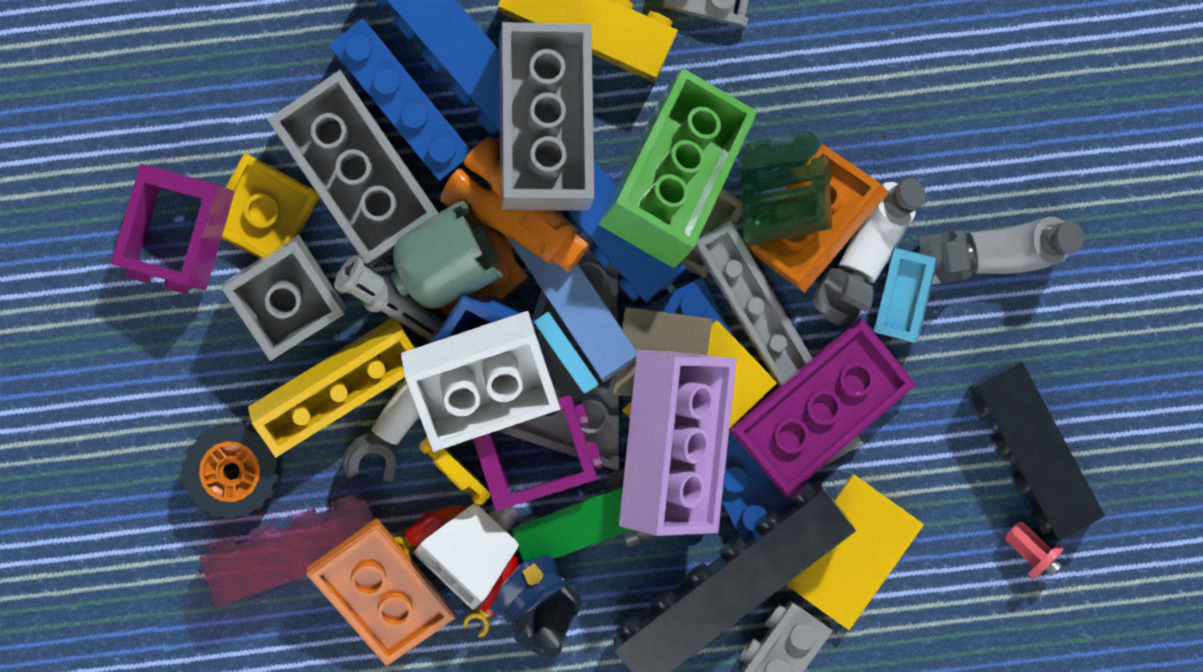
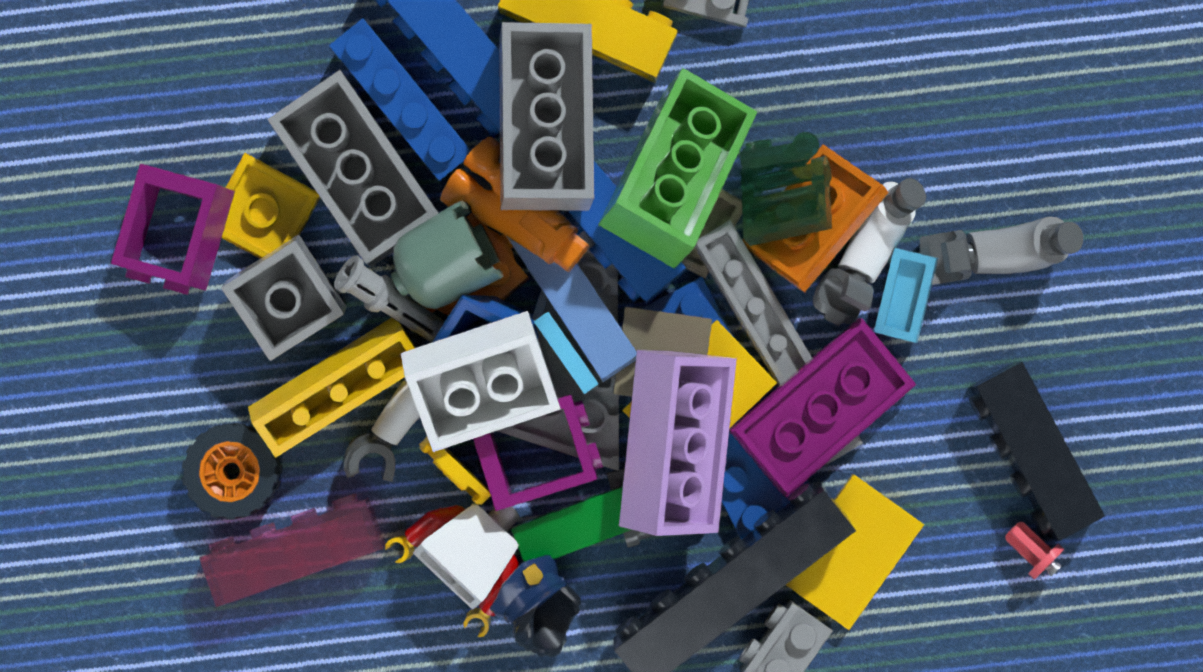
(381, 592): orange tile -> none

